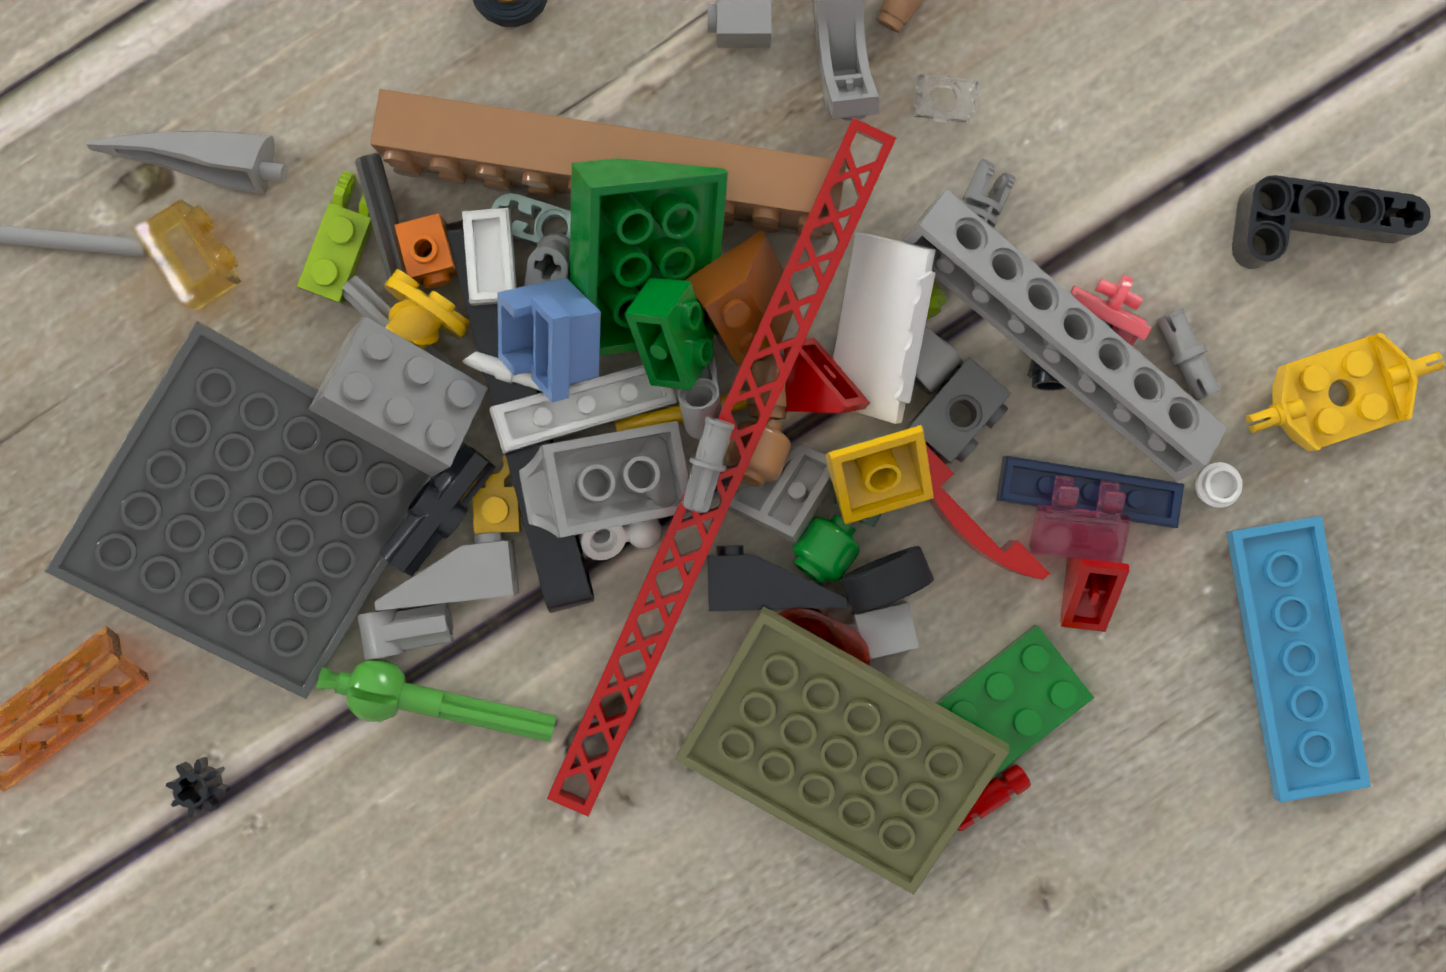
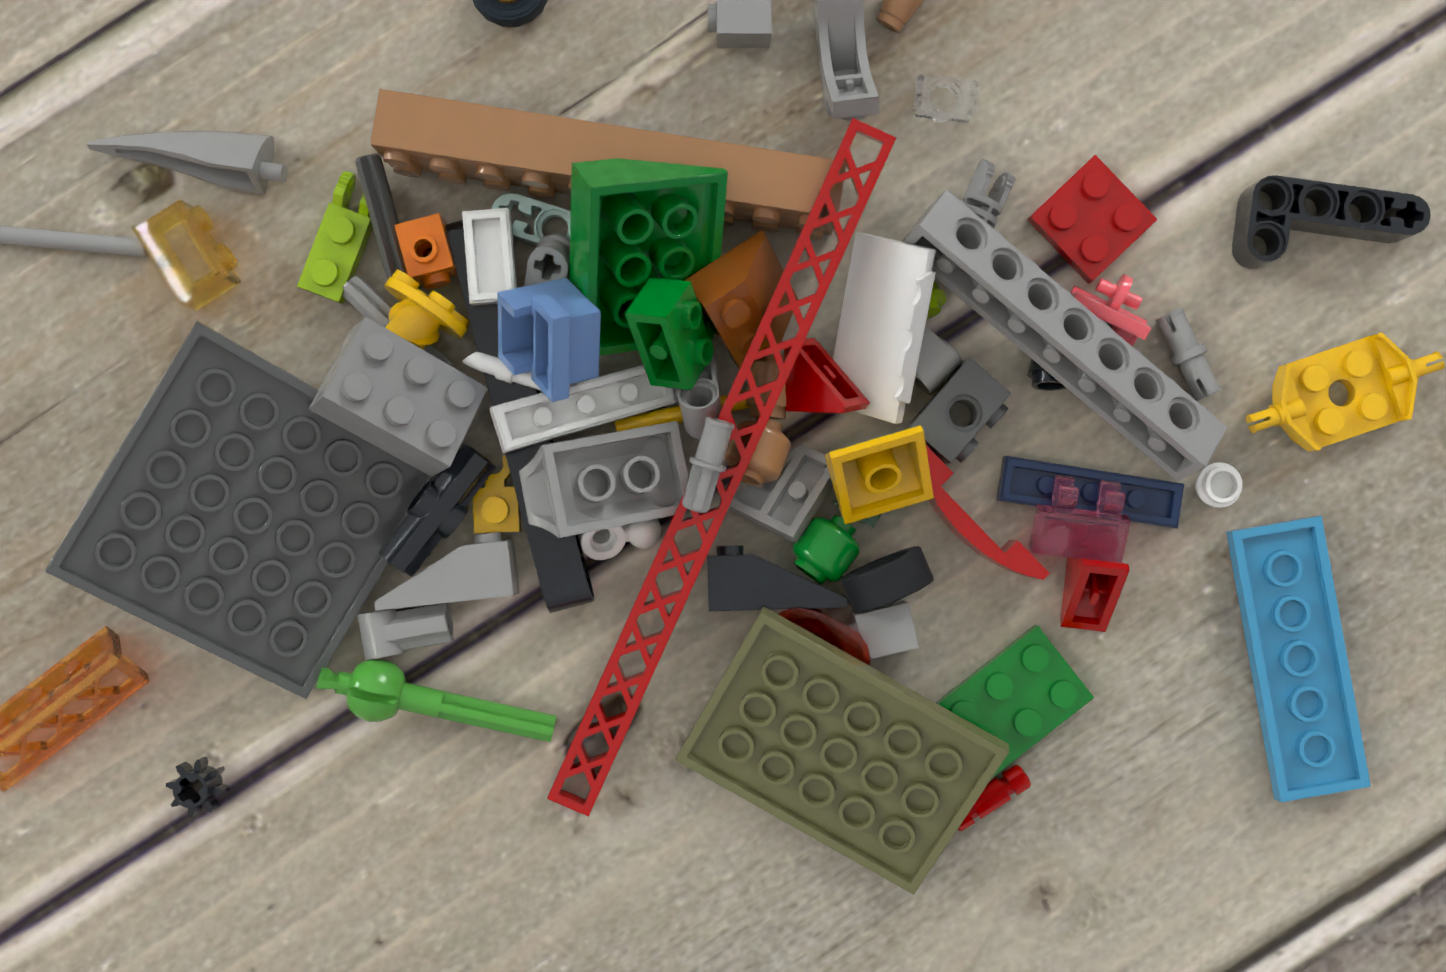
(1092, 219): none -> red plate

